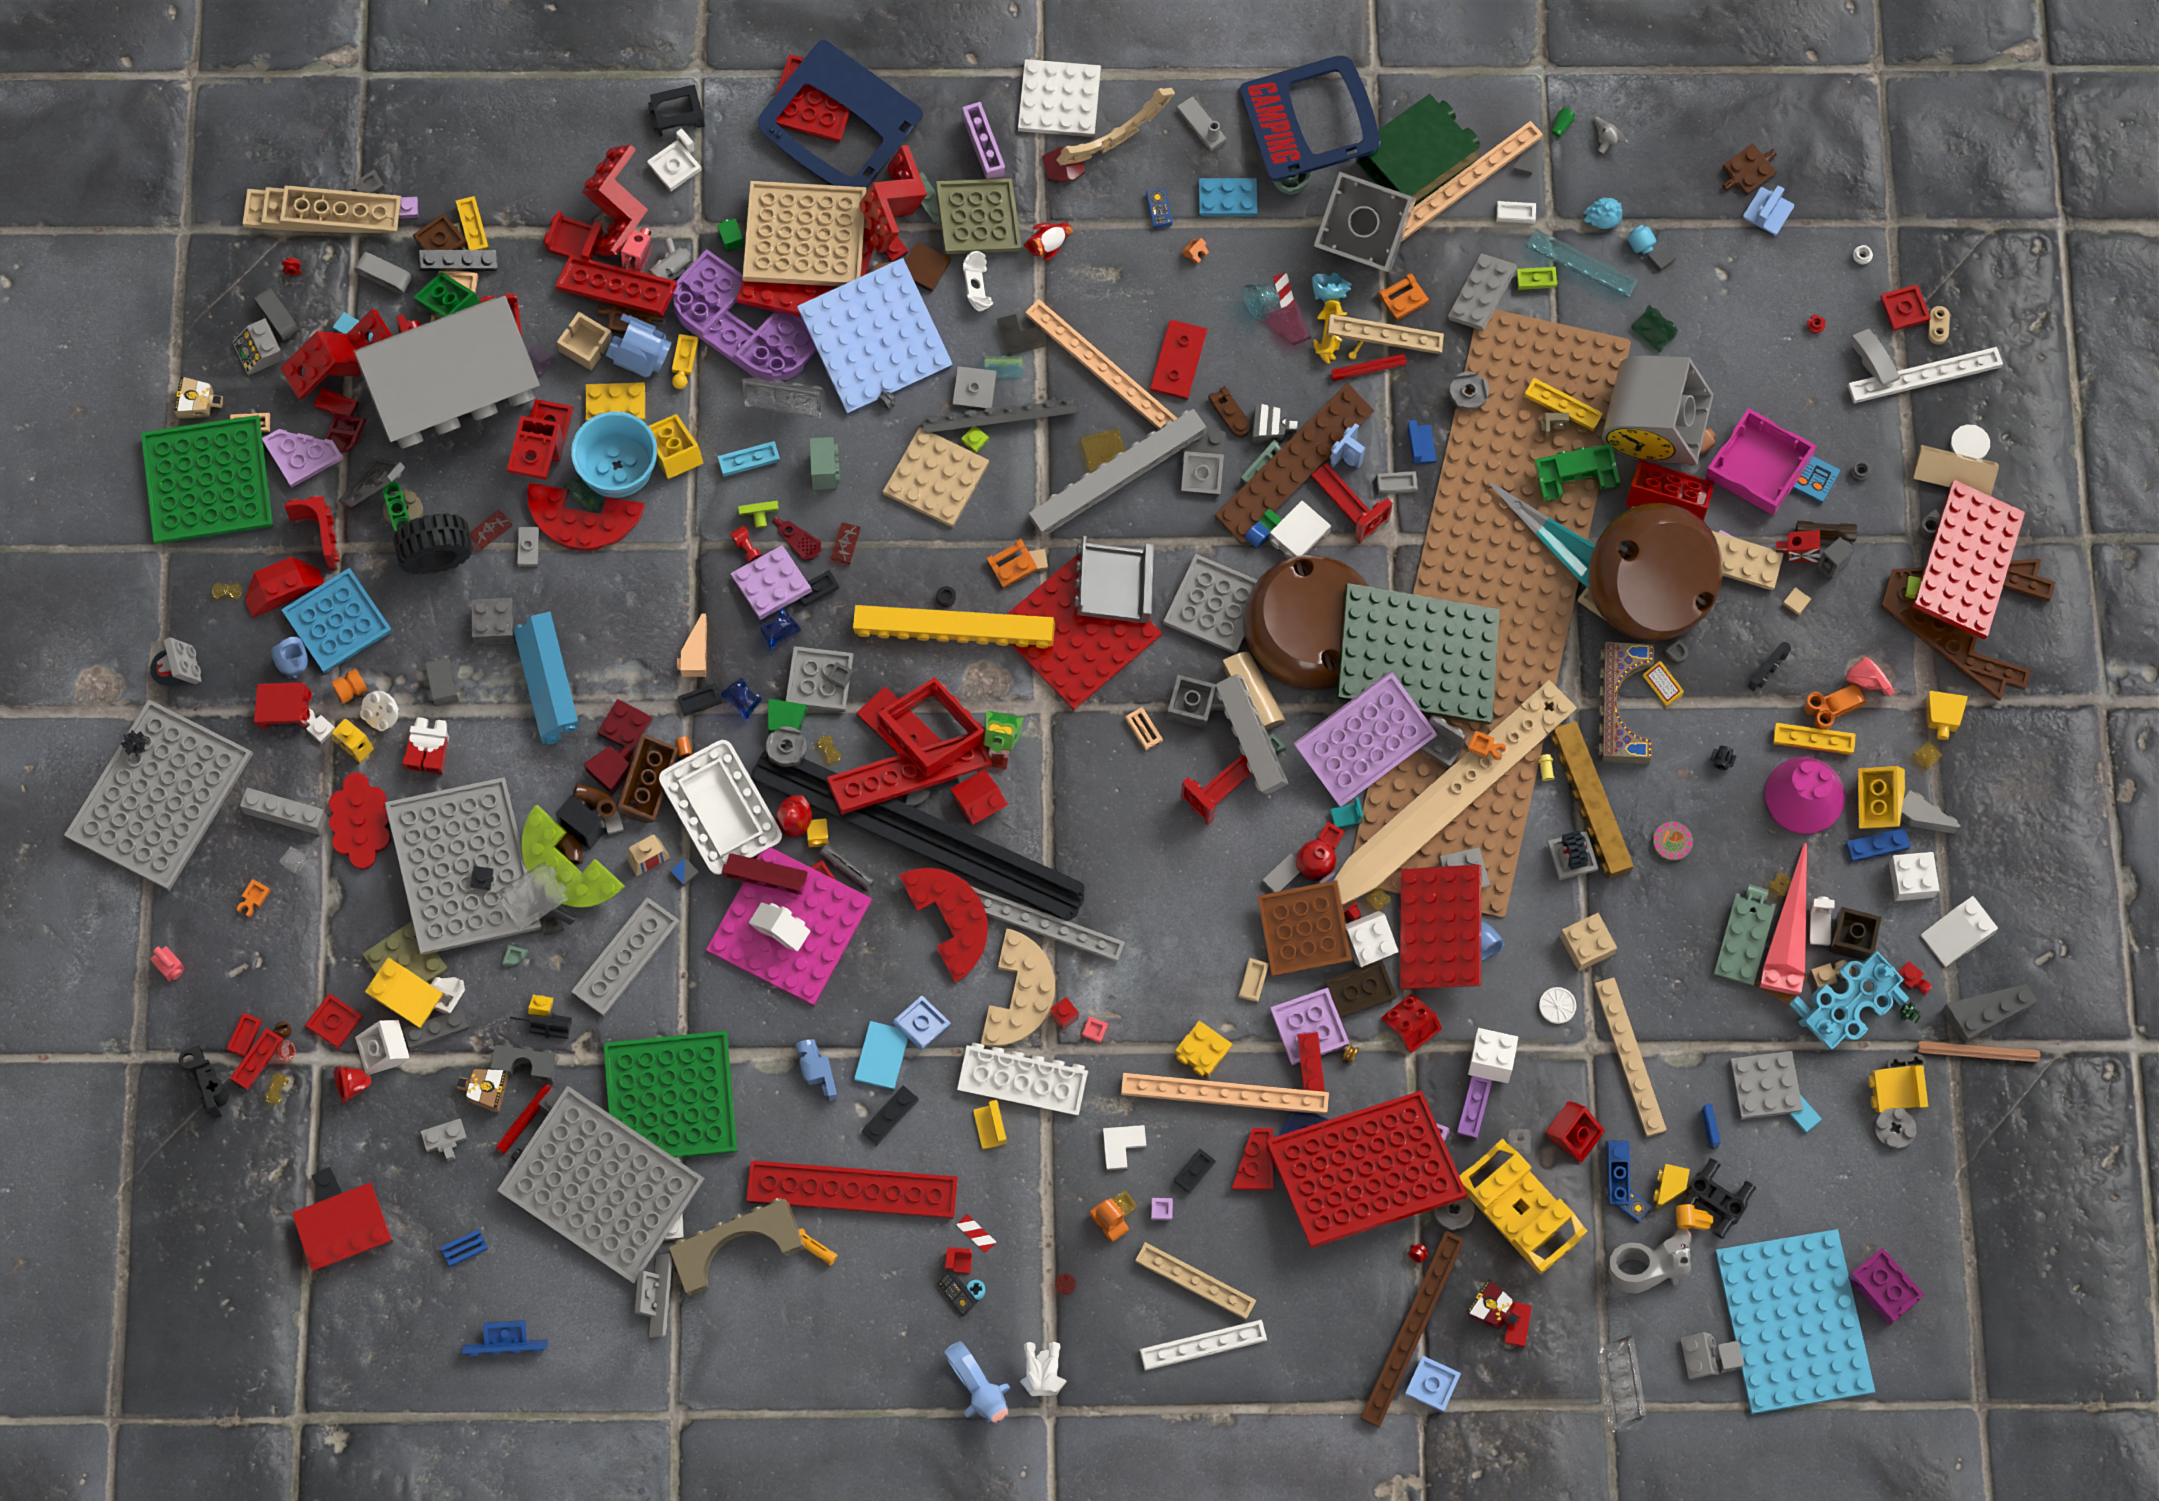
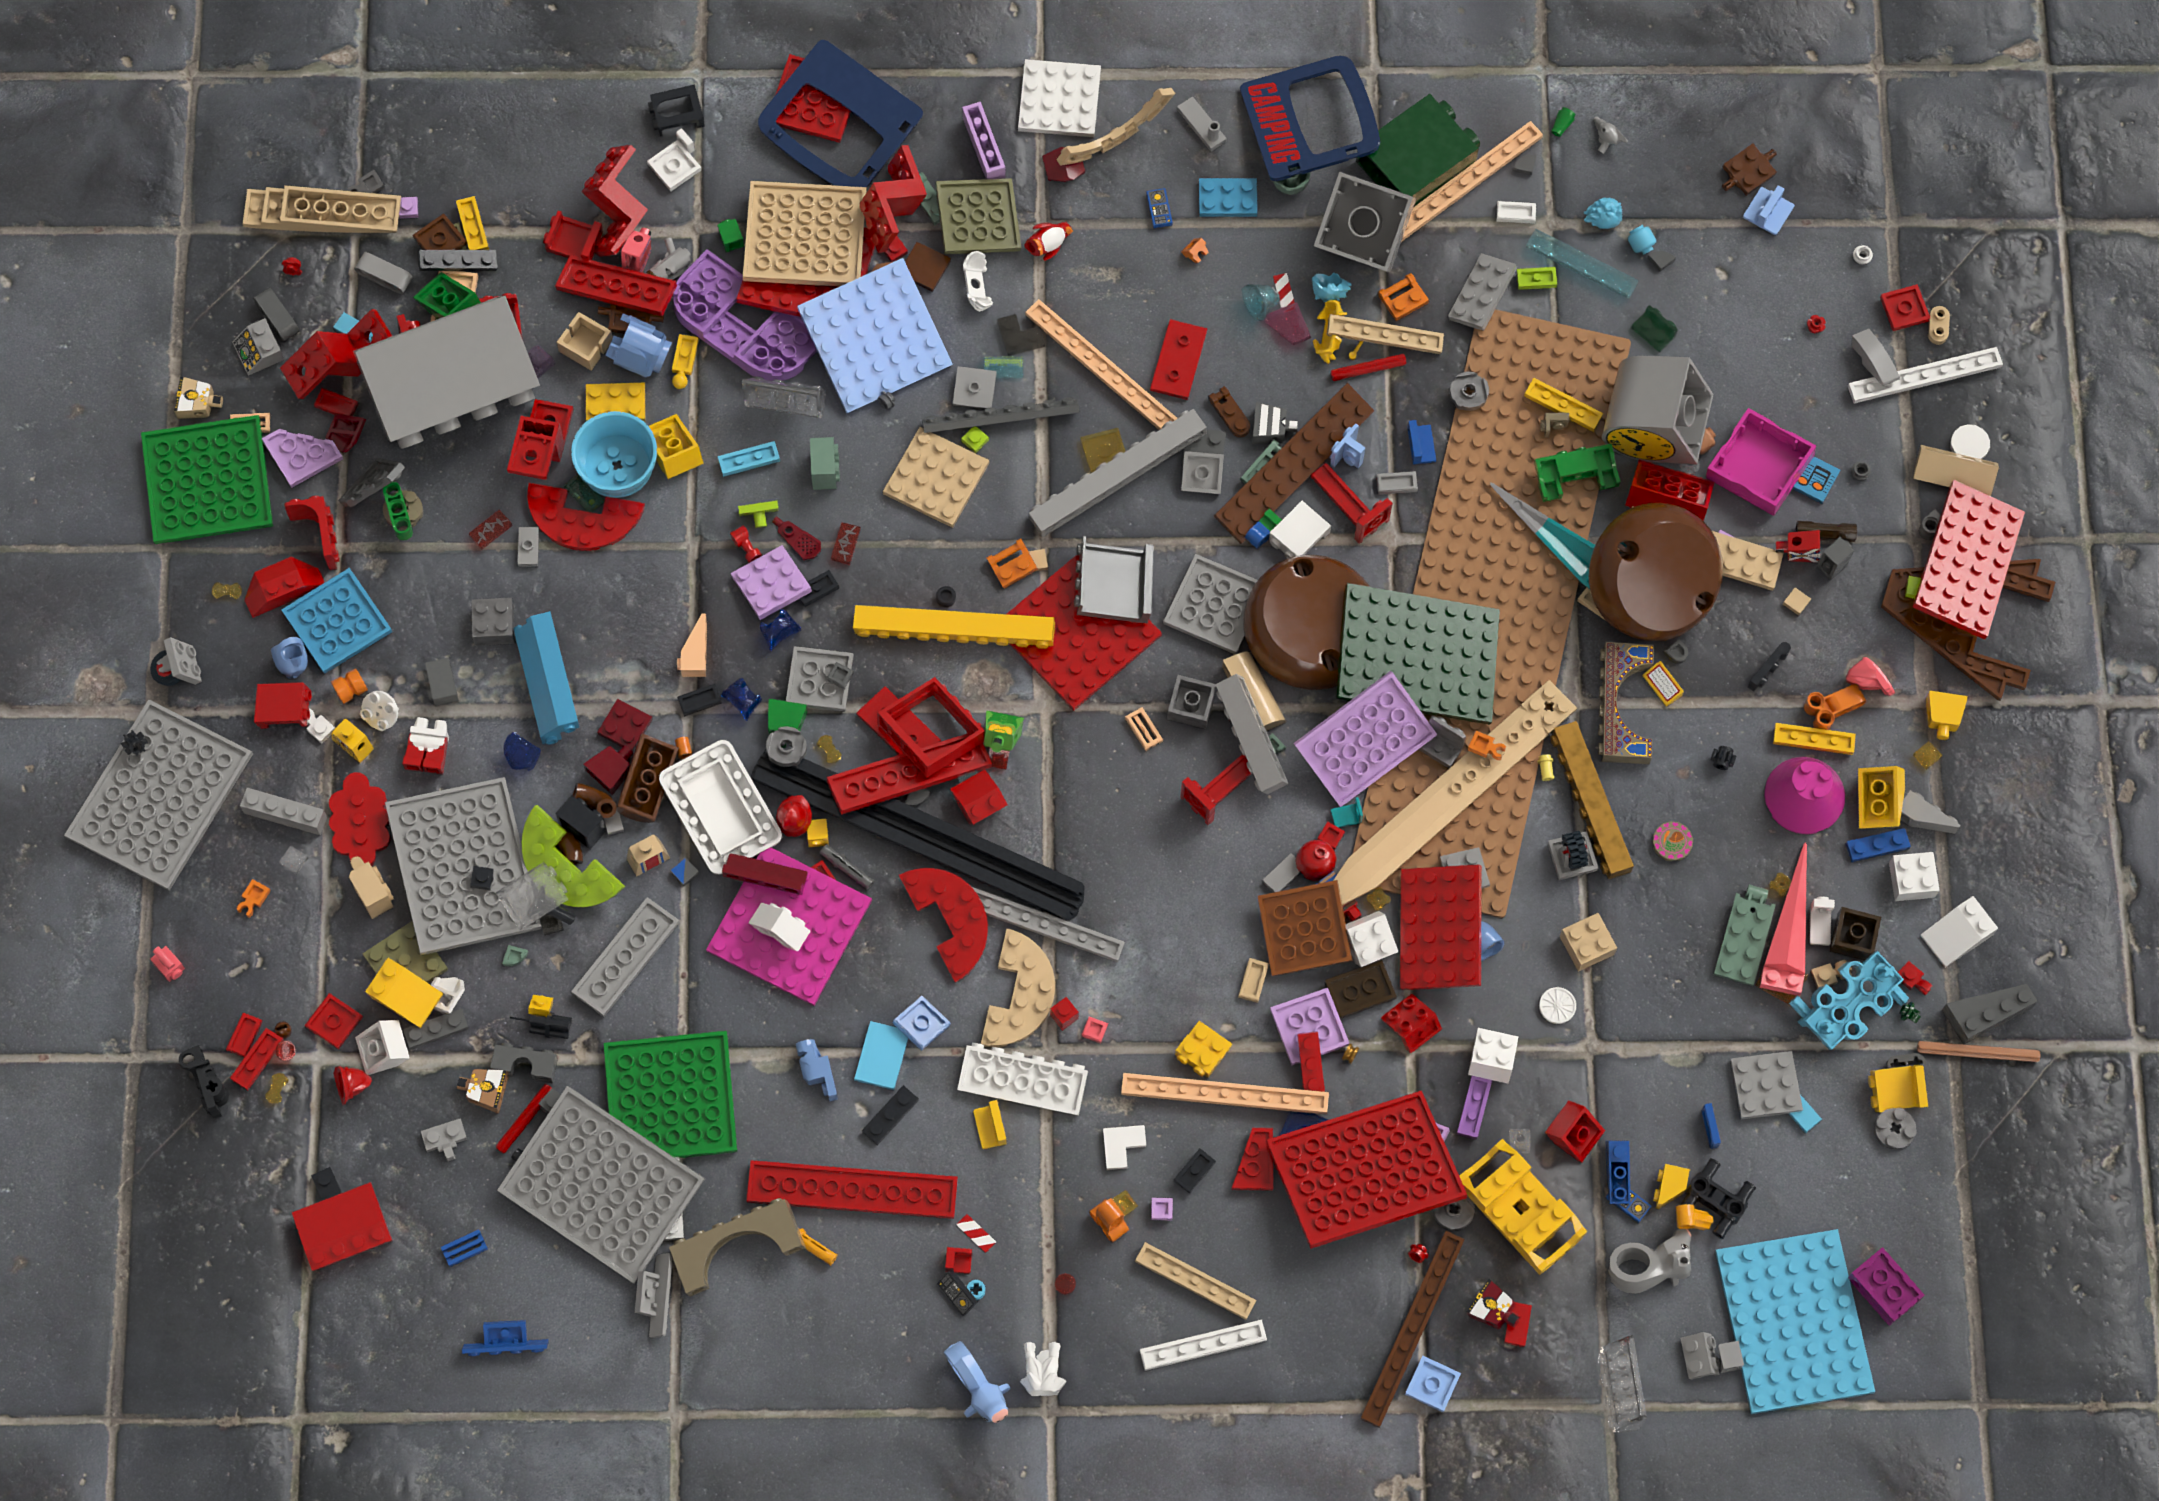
(369, 887): none -> tan hinge
(433, 543): black tyre -> none
(520, 752): none -> clear blue hair
(1630, 1057): tan plate -> none

